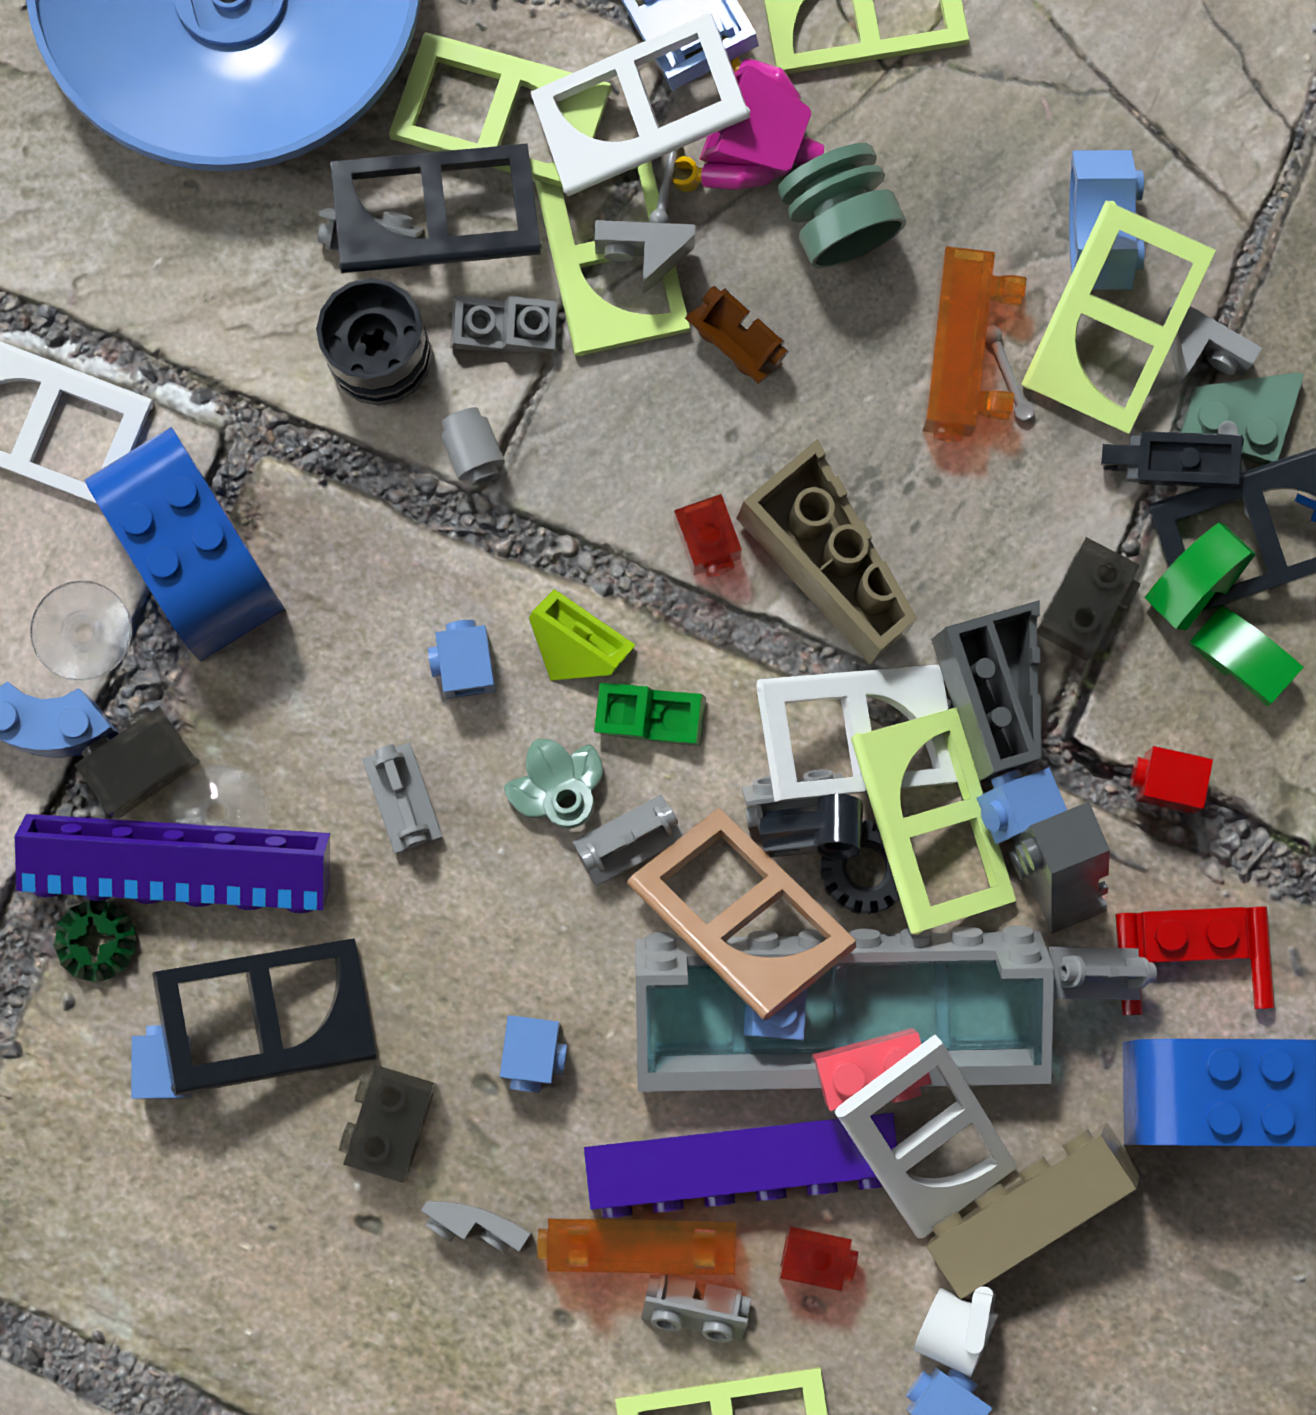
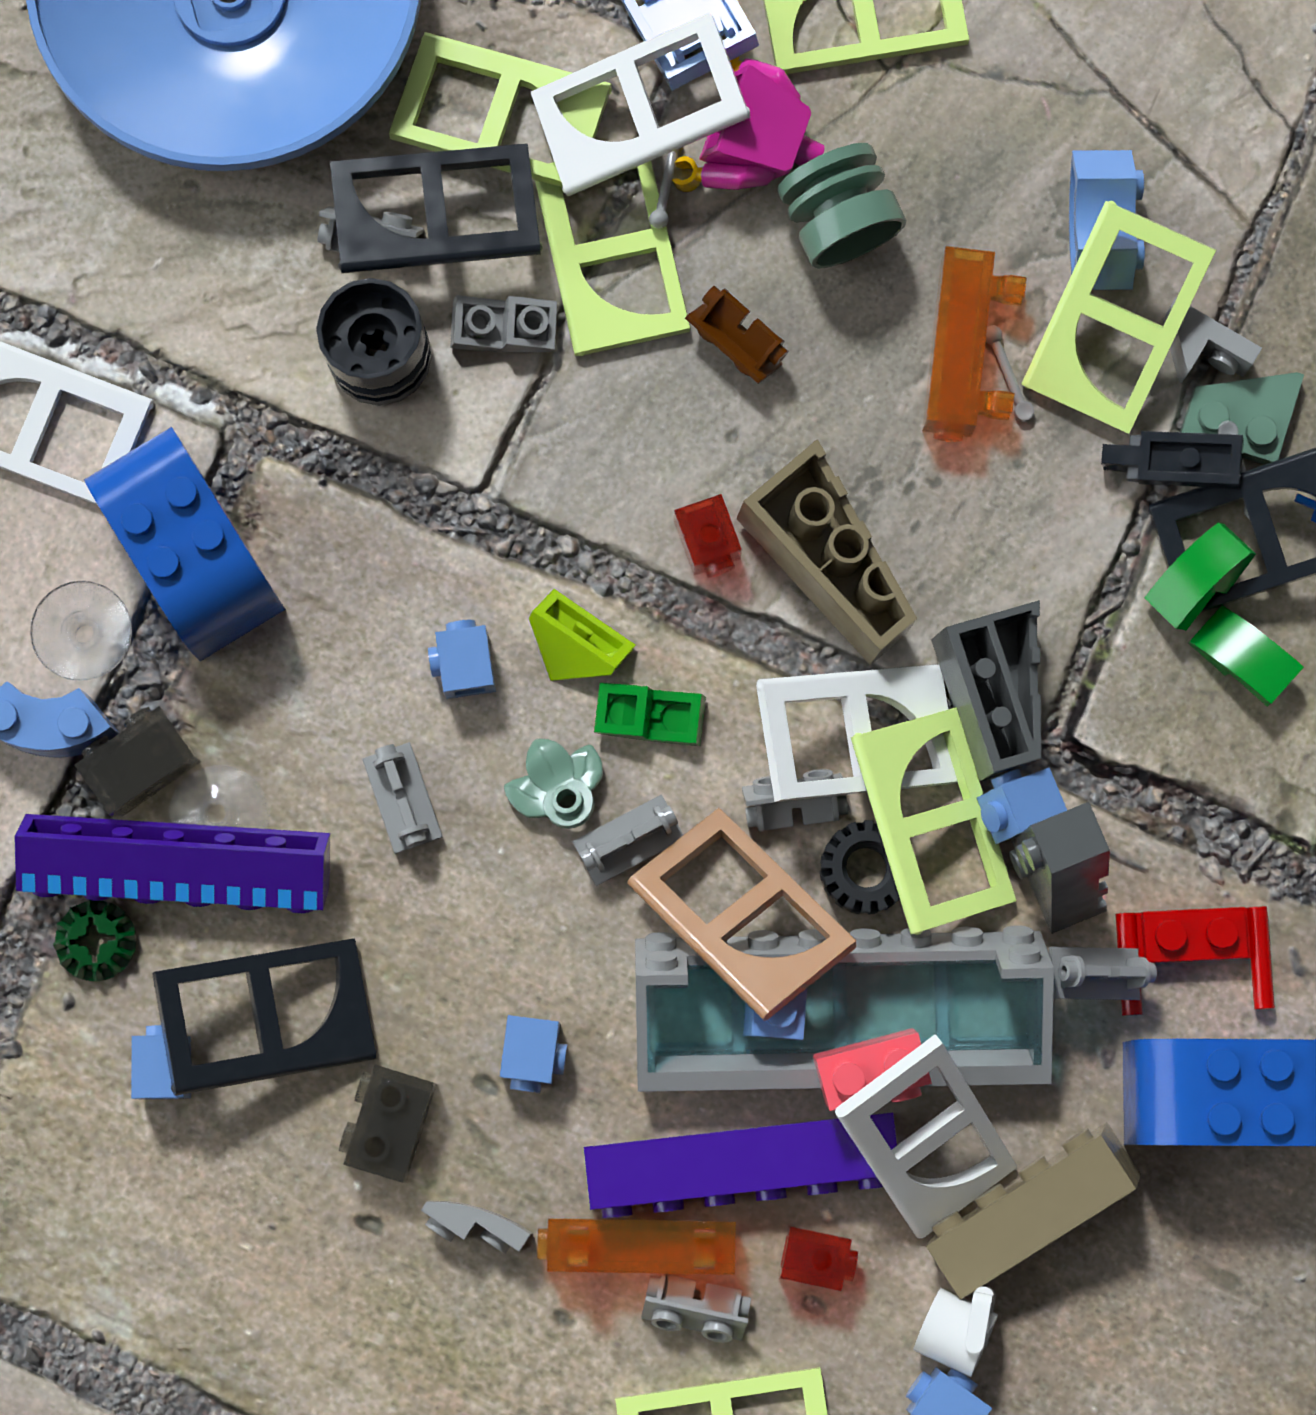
(472, 446): light grey brick -> none
(659, 243): light grey slope -> none
(828, 828): black piece -> none
(1088, 599): clear smoke brick -> none
(1172, 779): red brick -> none

